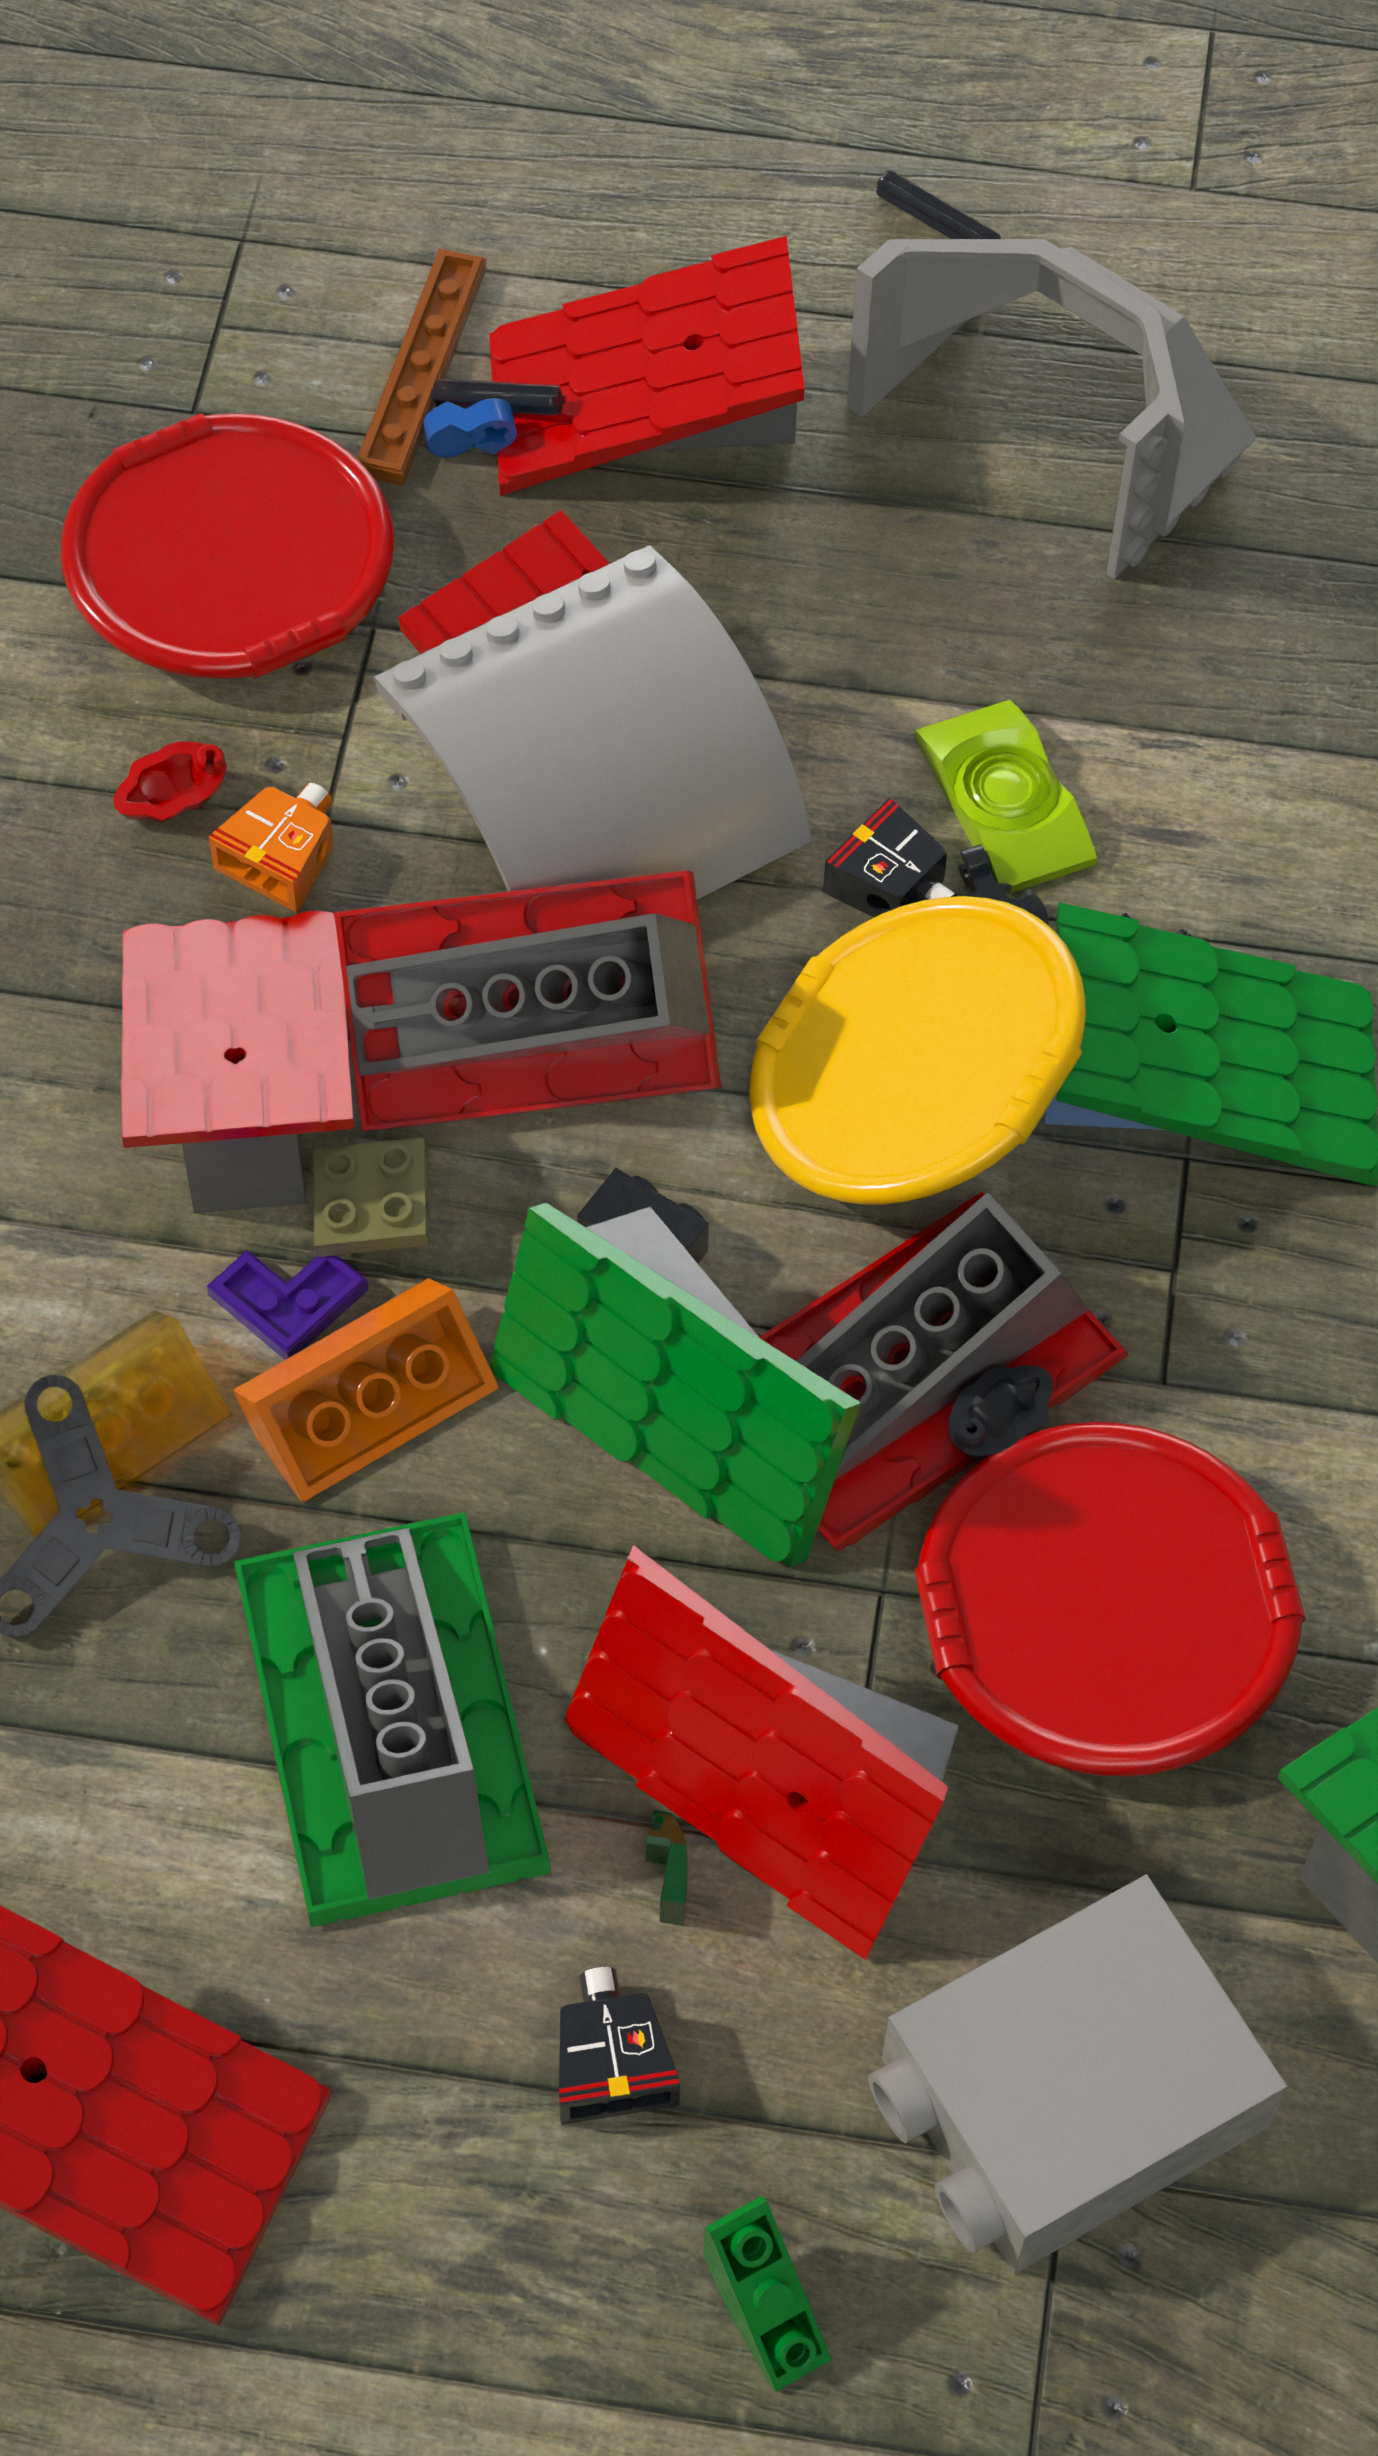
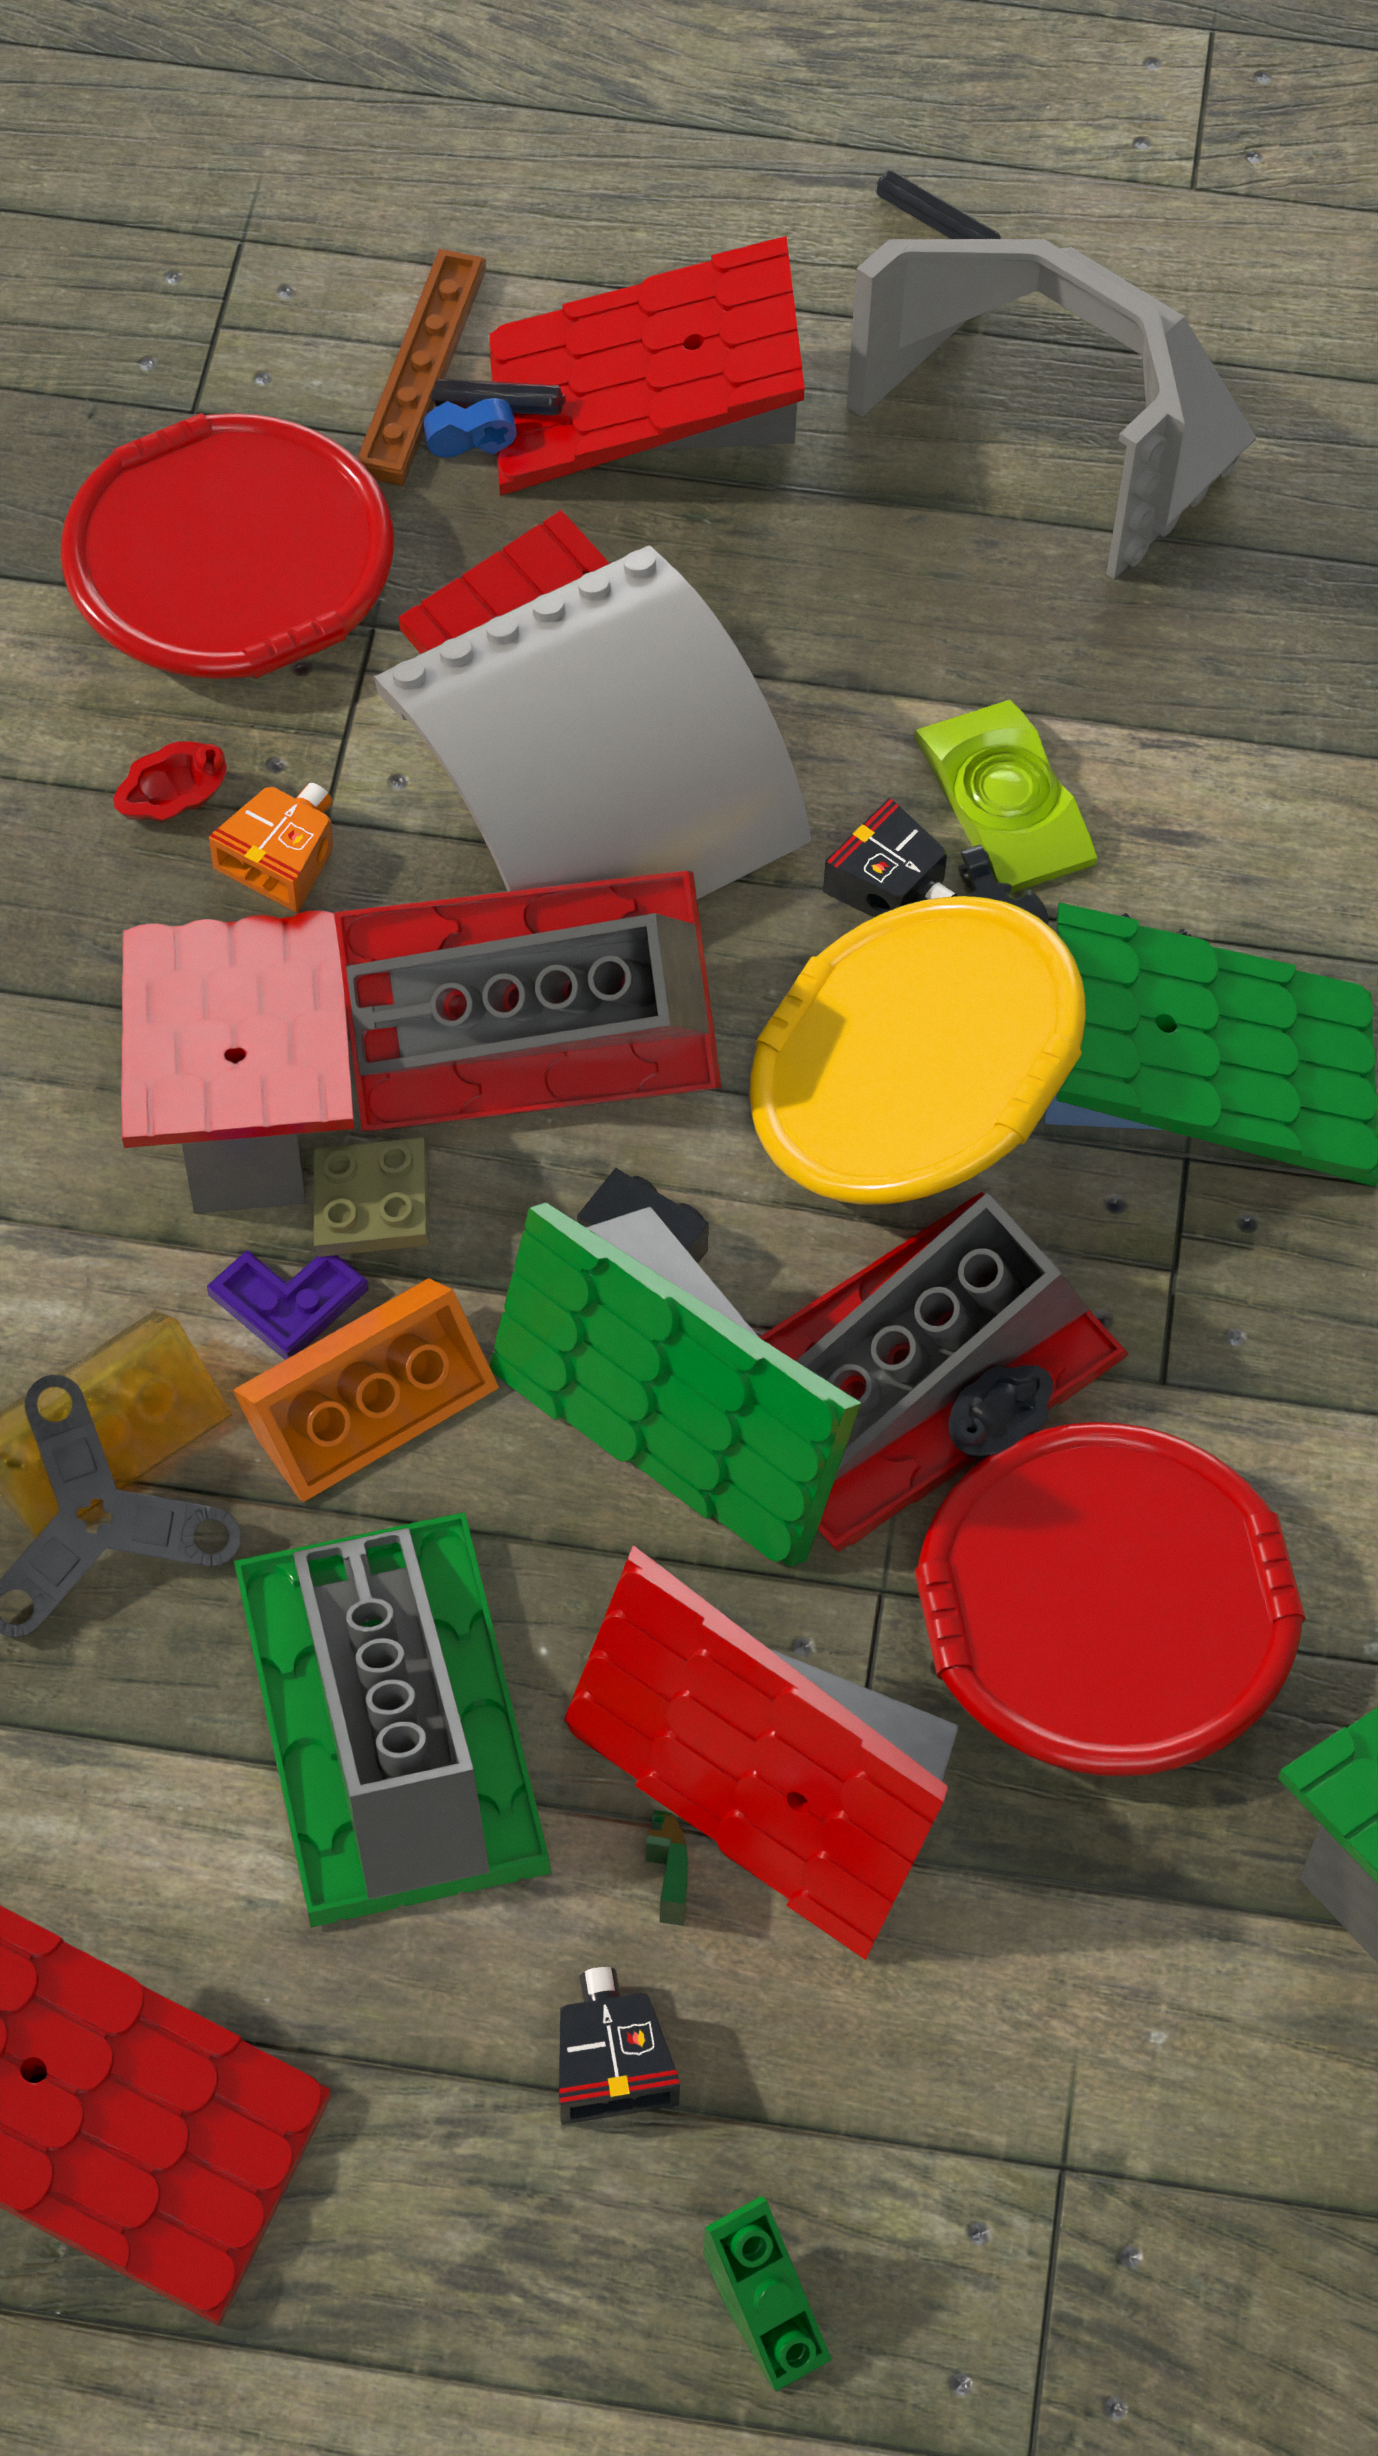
(1074, 2076): light grey brick -> none

